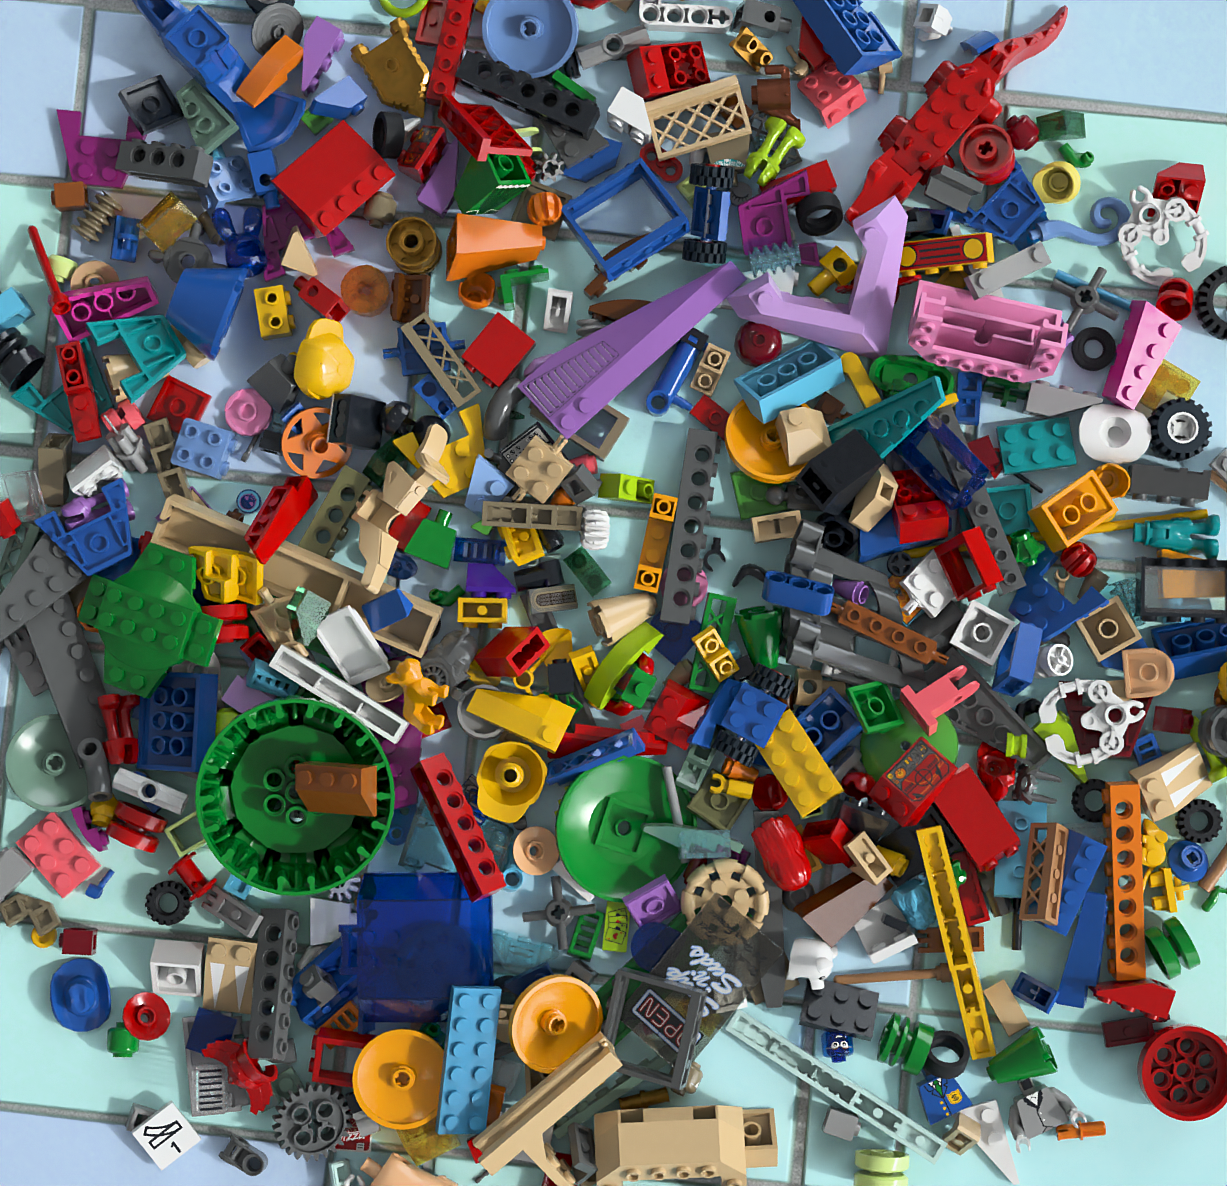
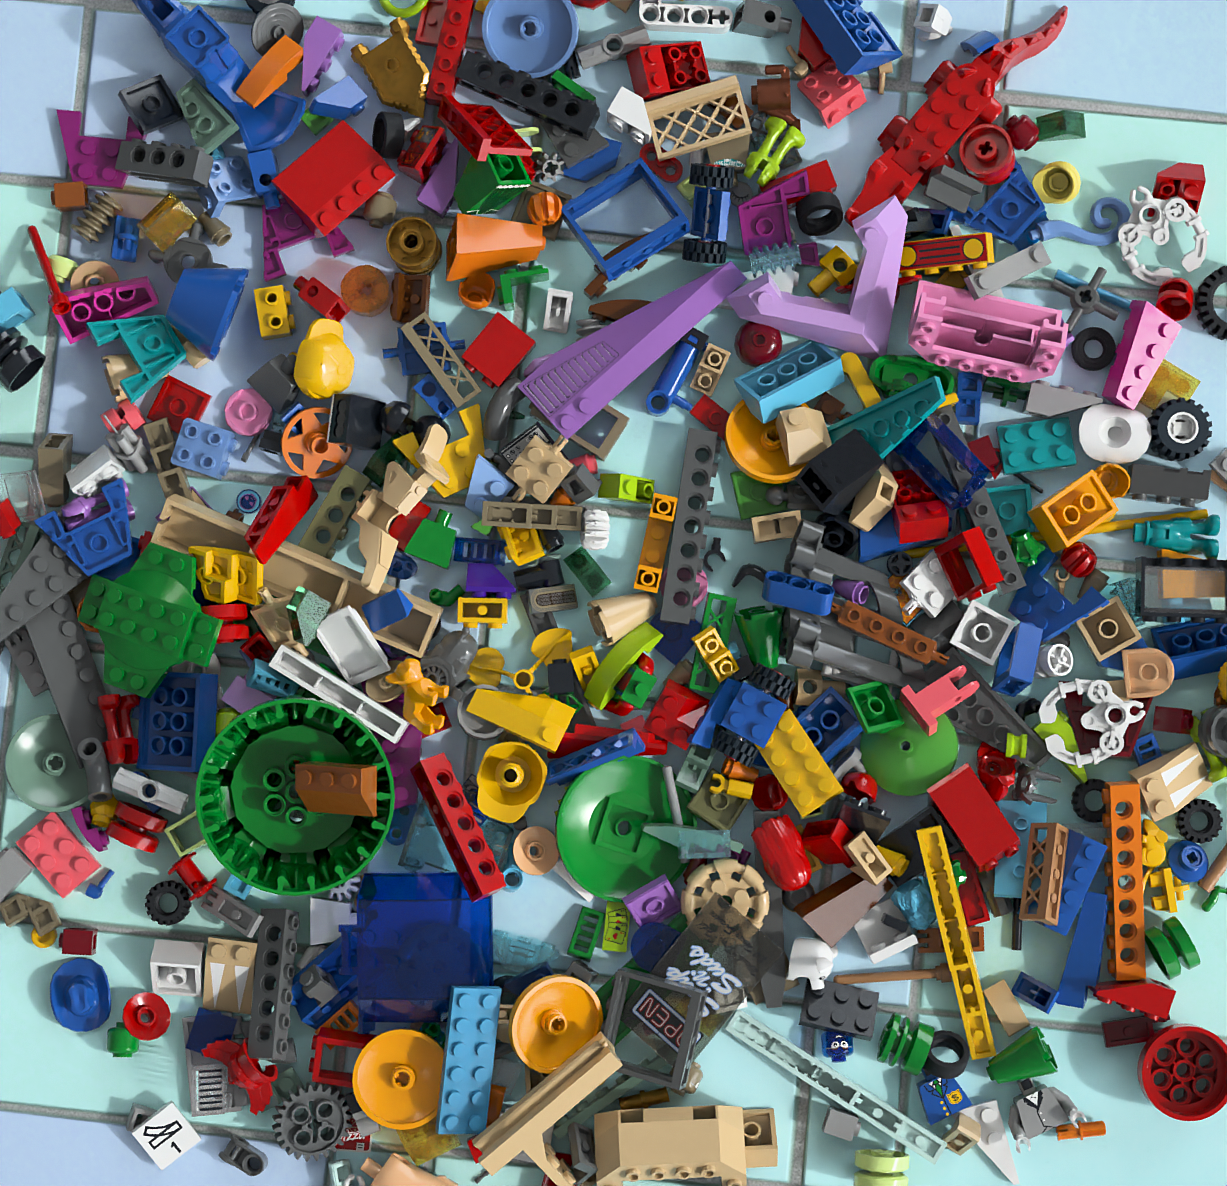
(56, 406): teal wing -> none
(79, 391): red slope -> none
(242, 248): clear blue piece -> none
(297, 254): tan slope -> none
(512, 651): red brick -> none
(552, 906): dark grey bar -> none
(751, 50): pearl gold hips -> none
(913, 783): red slope -> none
(1078, 160): green arm -> none

